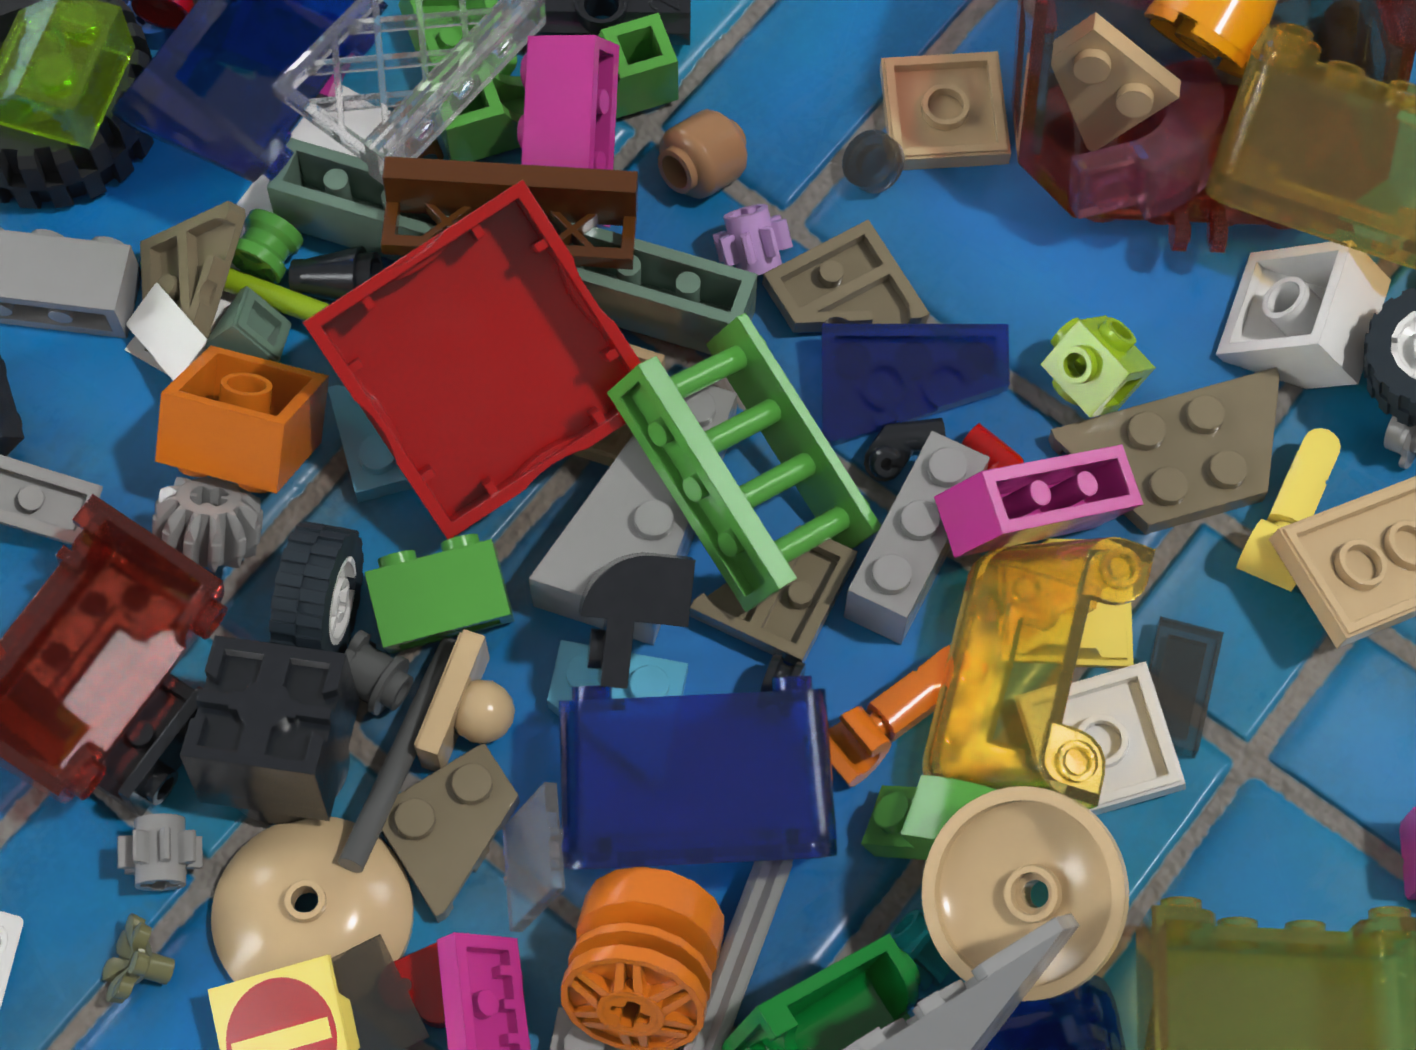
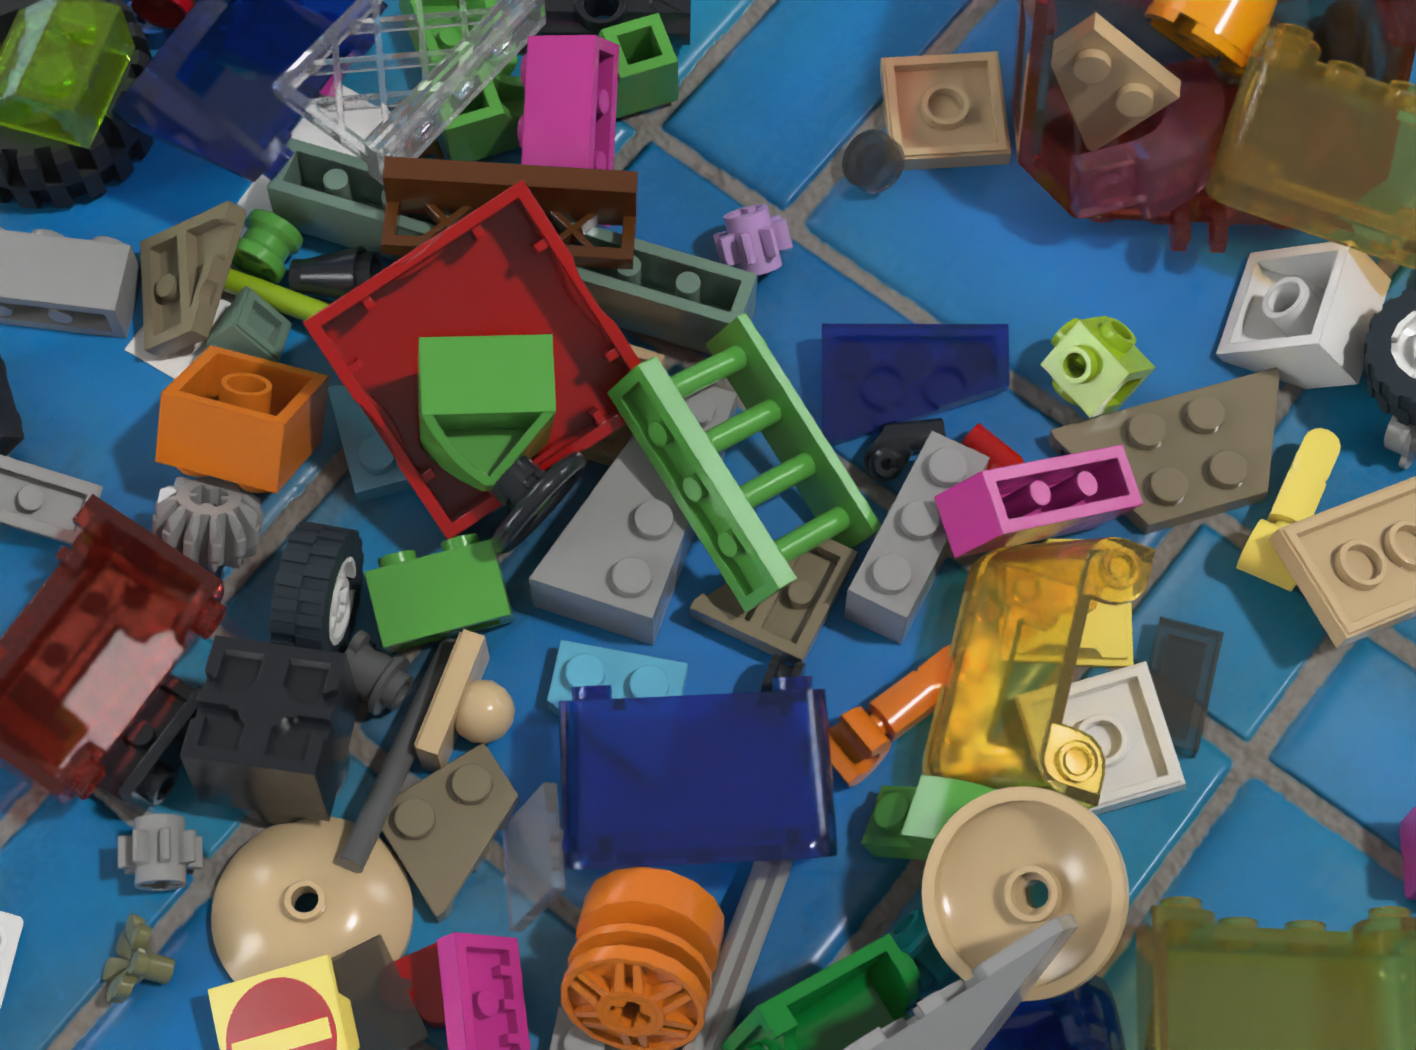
(166, 332): white sticker -> none
(484, 417): none -> bright green piece
(632, 590): black brick -> none
(702, 154): medium nougat head -> none
(844, 283): dark tan wing -> none

